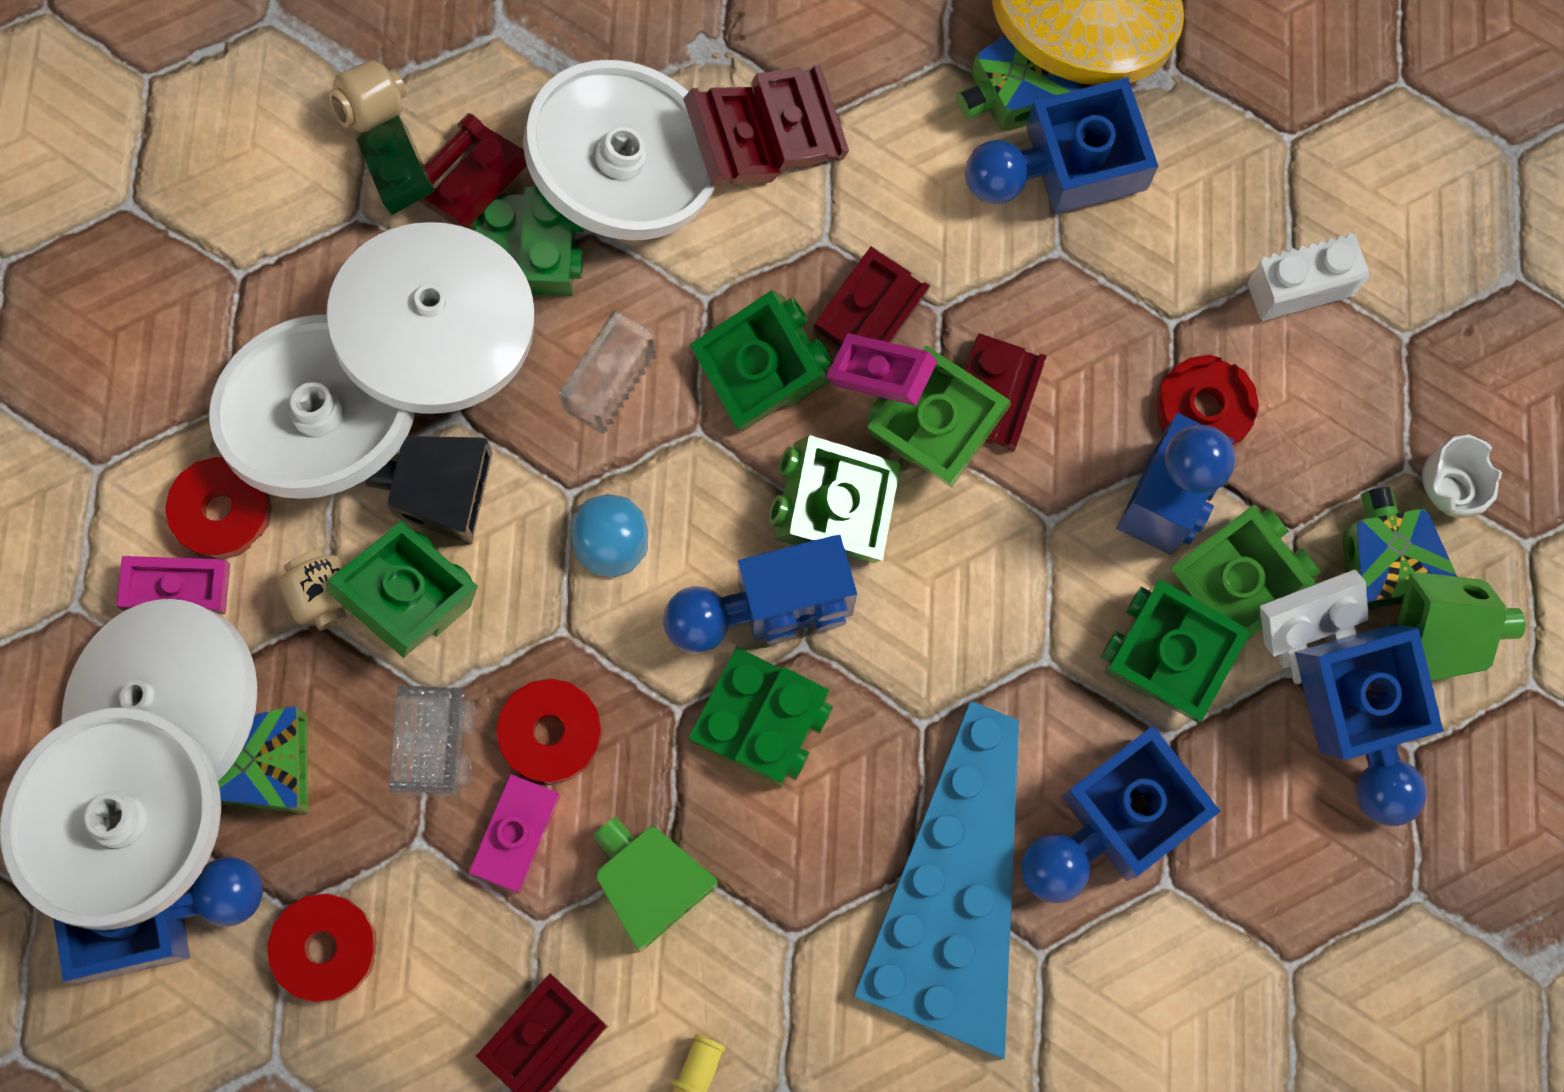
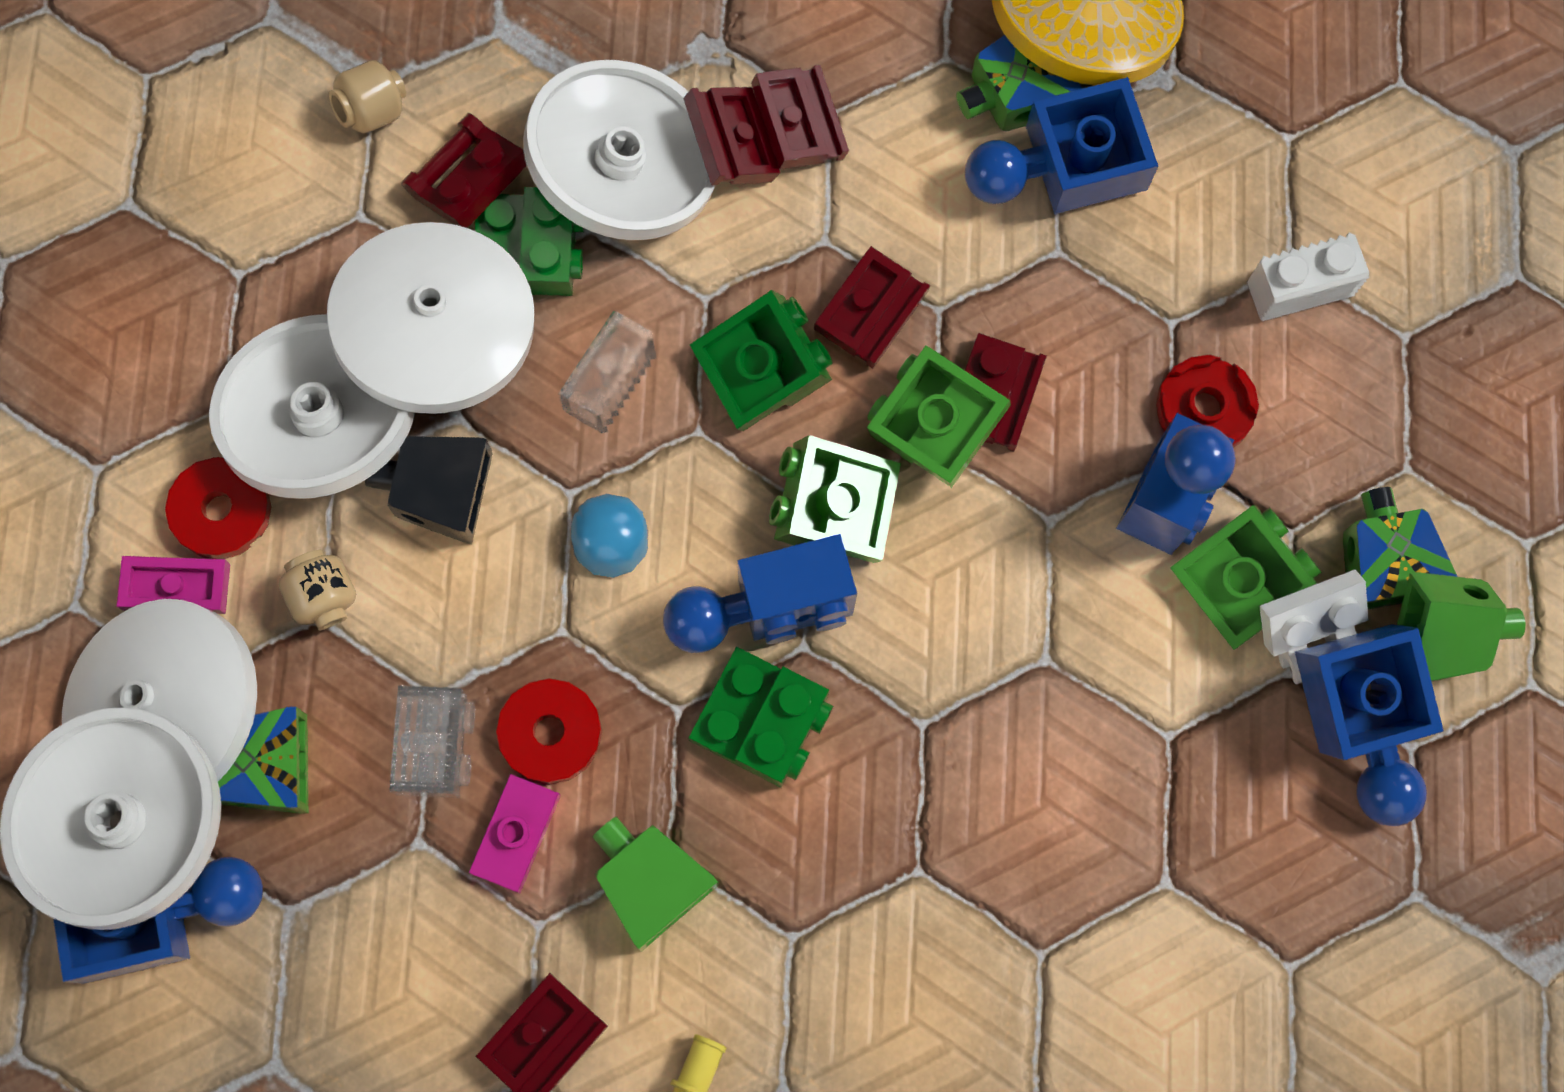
(291, 939): red tile -> none
(395, 165): dark green plate -> none
(403, 589): green plate -> none
(881, 369): dark pink plate -> none
(950, 917): dark azure wing -> none
(1174, 649): green plate -> none
(1177, 806): blue brick -> none
(1461, 477): white hair -> none

